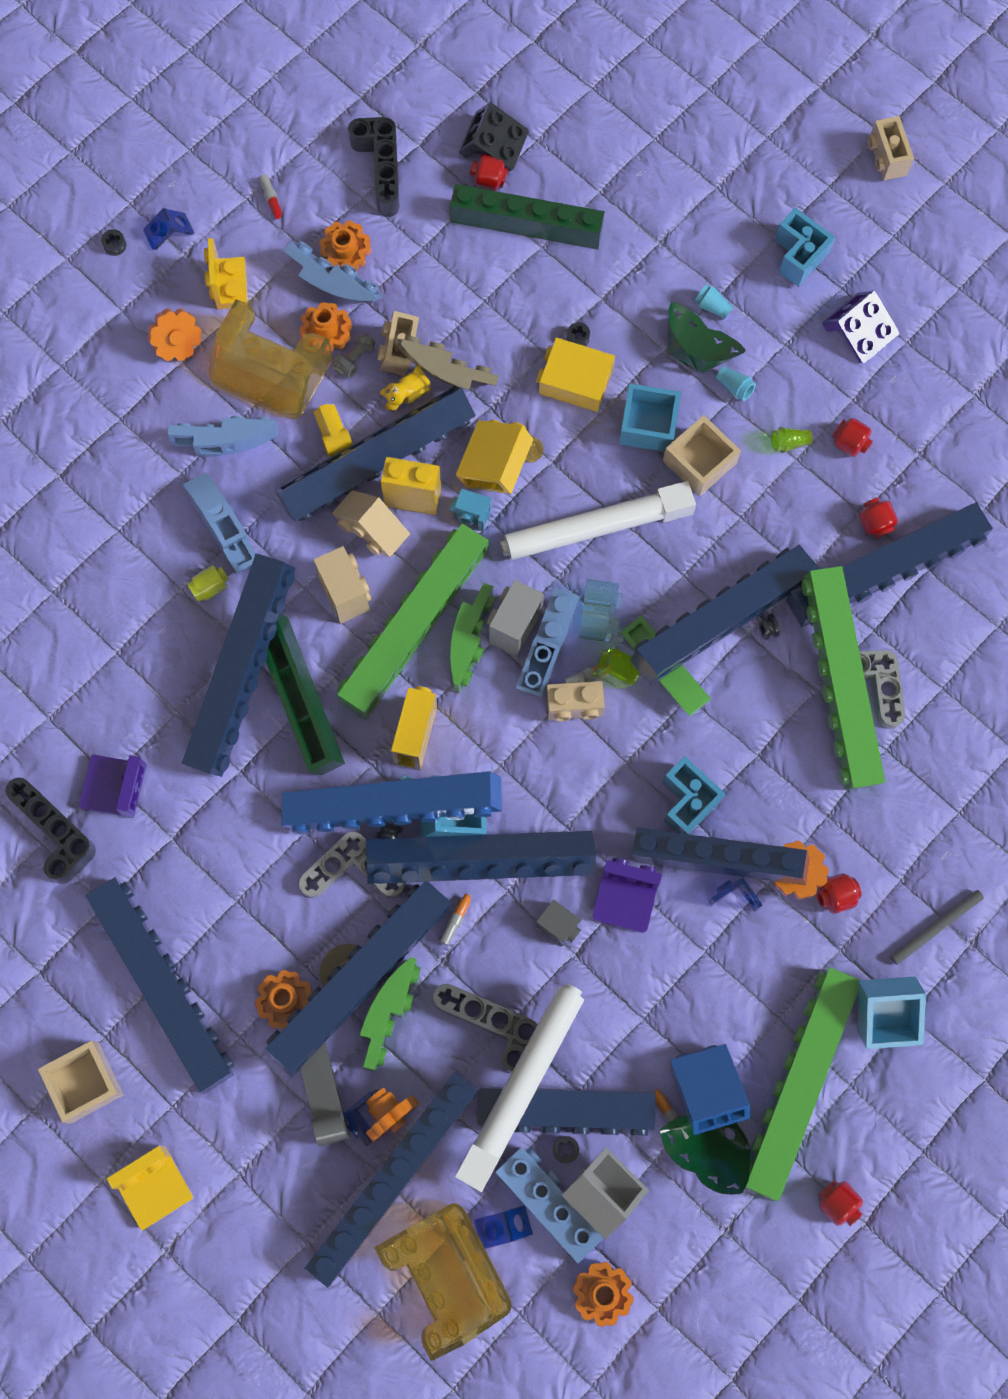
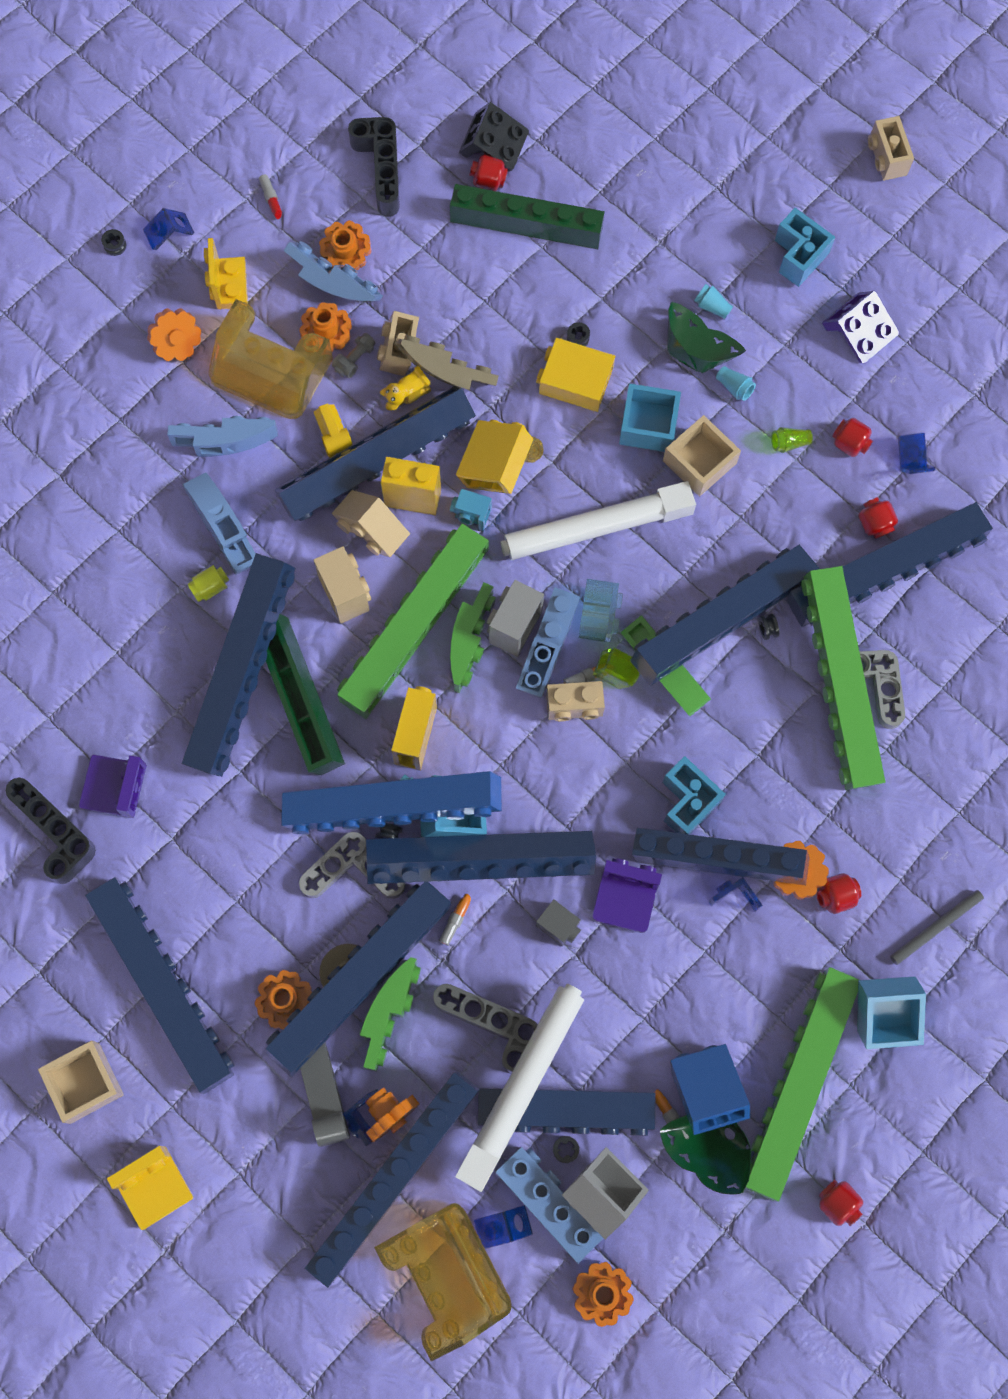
(913, 454): none -> clear blue bracket

